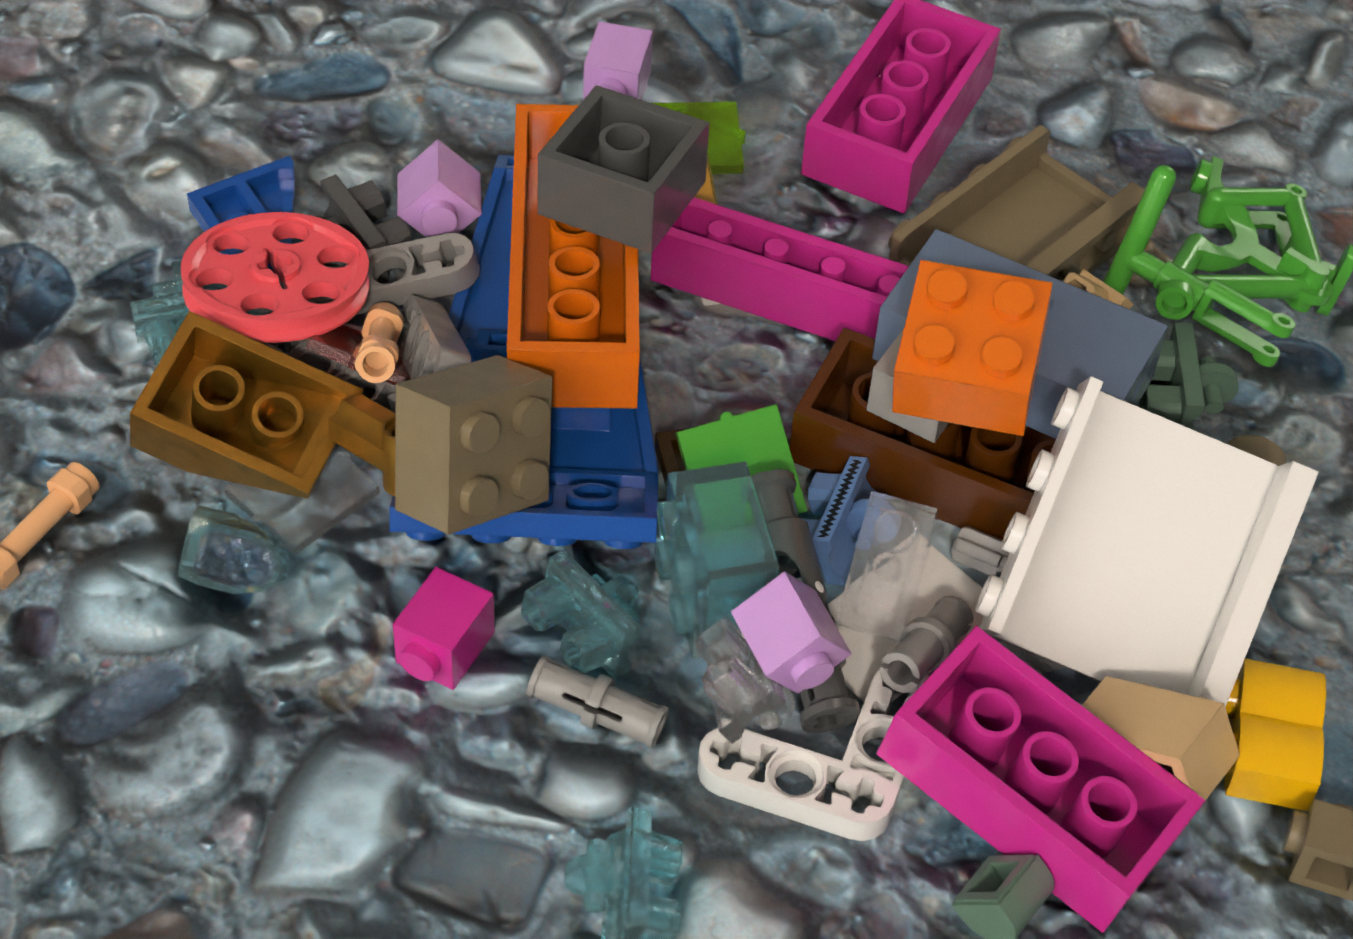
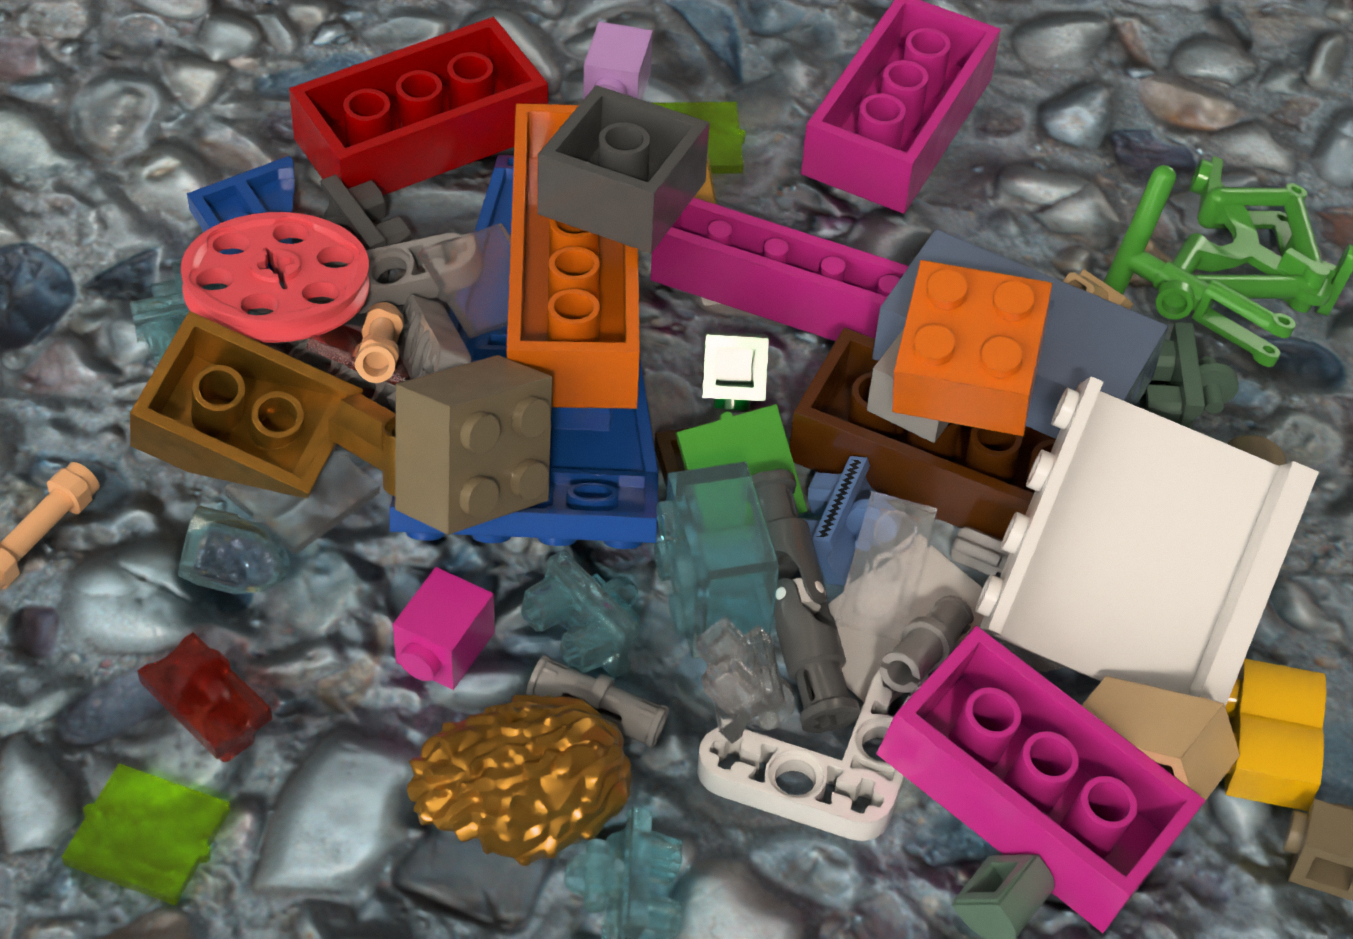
(146, 834): none -> clear neon green piece
(207, 697): none -> clear red hips
(417, 108): none -> red brick
(438, 192): lavender brick -> none
(473, 277): none -> clear piece
(523, 777): none -> pearl gold hair
(734, 369): none -> brick
(791, 633): lavender brick -> none
(1027, 212): dark tan panel -> none

